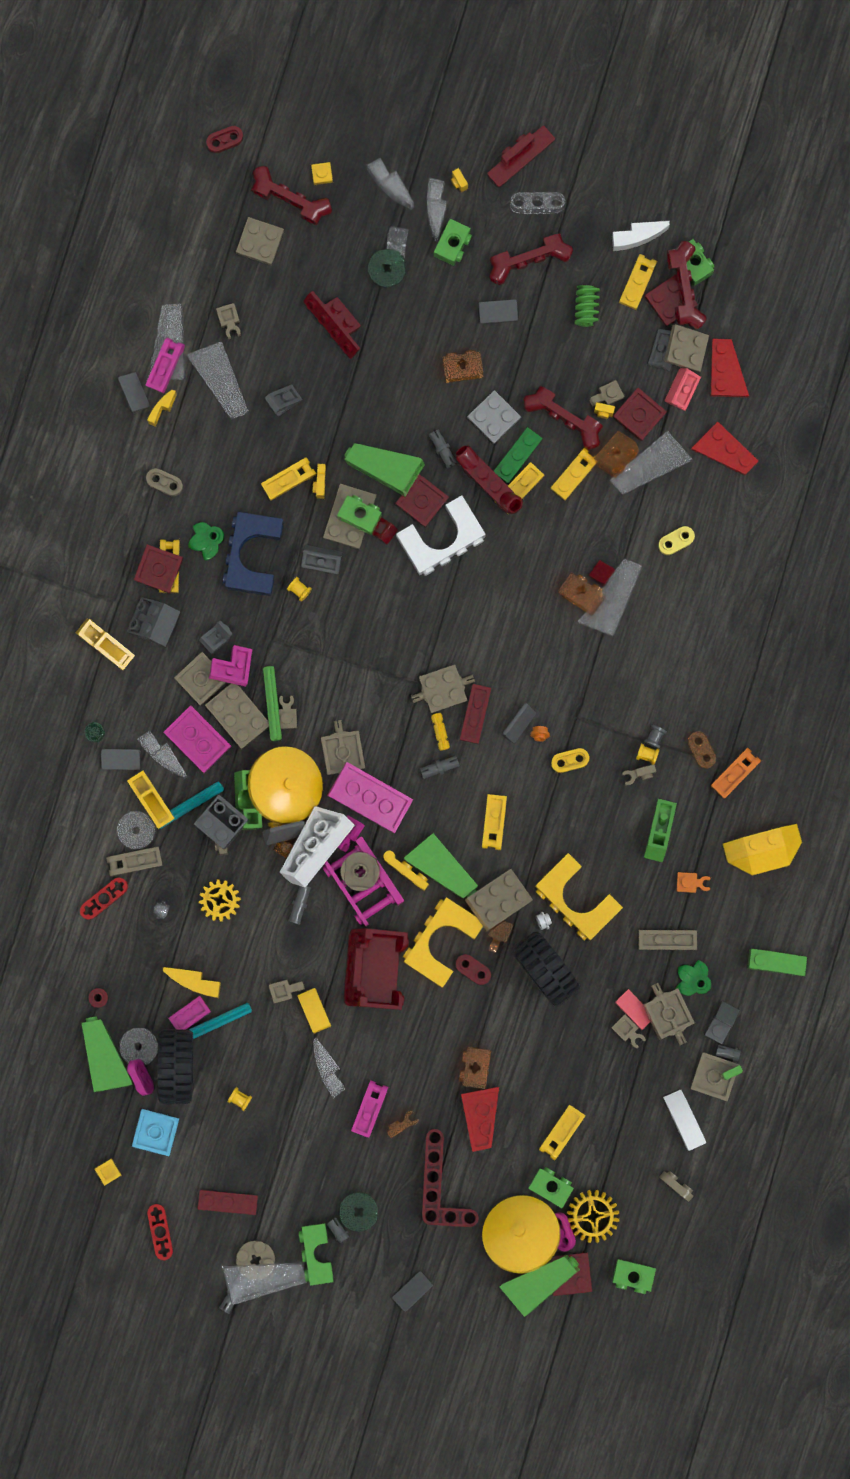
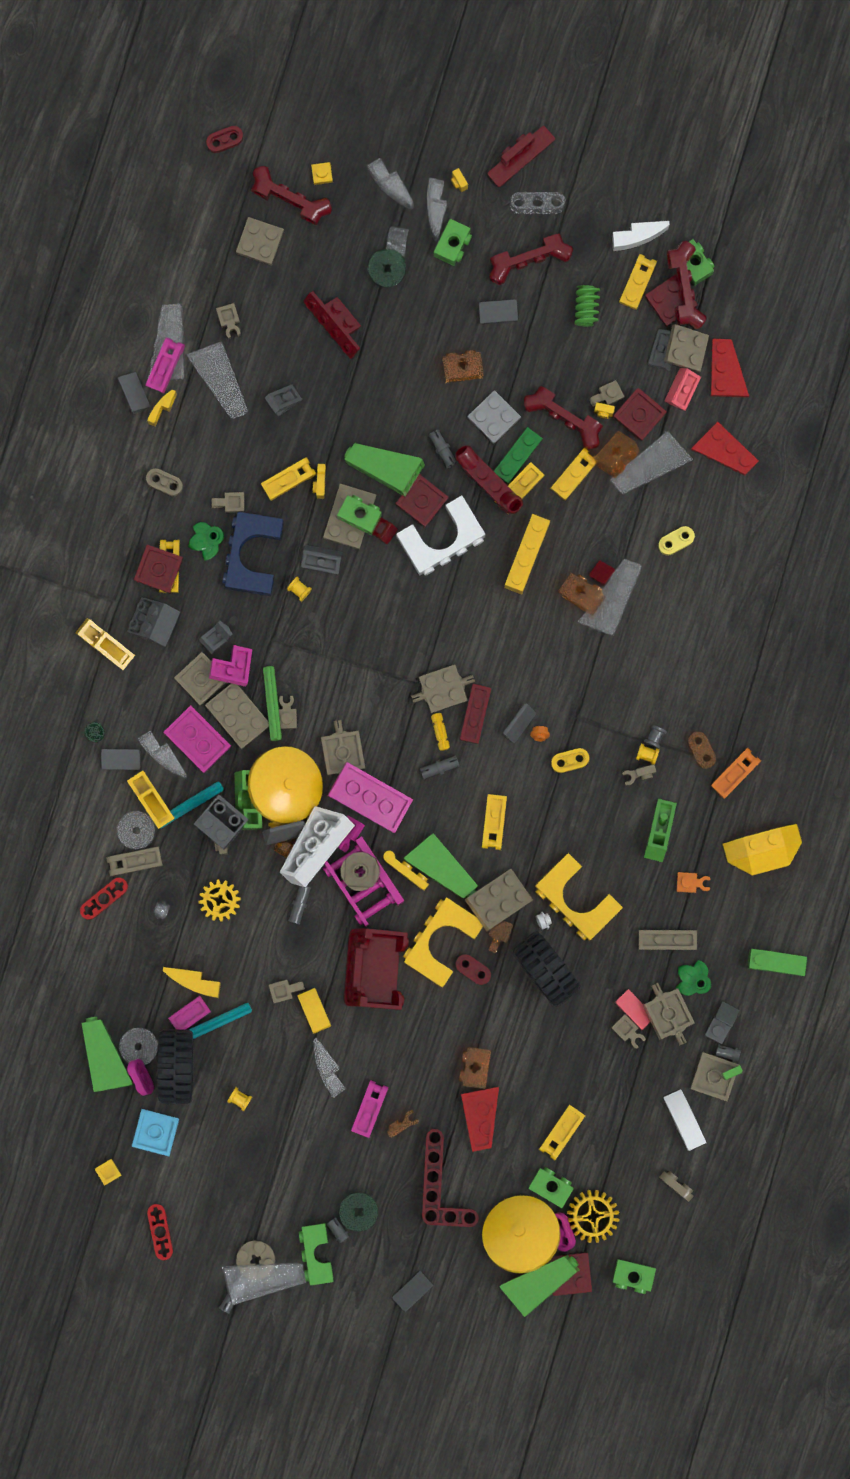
(93, 993): dark red plate -> none
(227, 1202): dark red plate -> none
(232, 502): none -> dark tan plate
(527, 554): none -> yellow arch

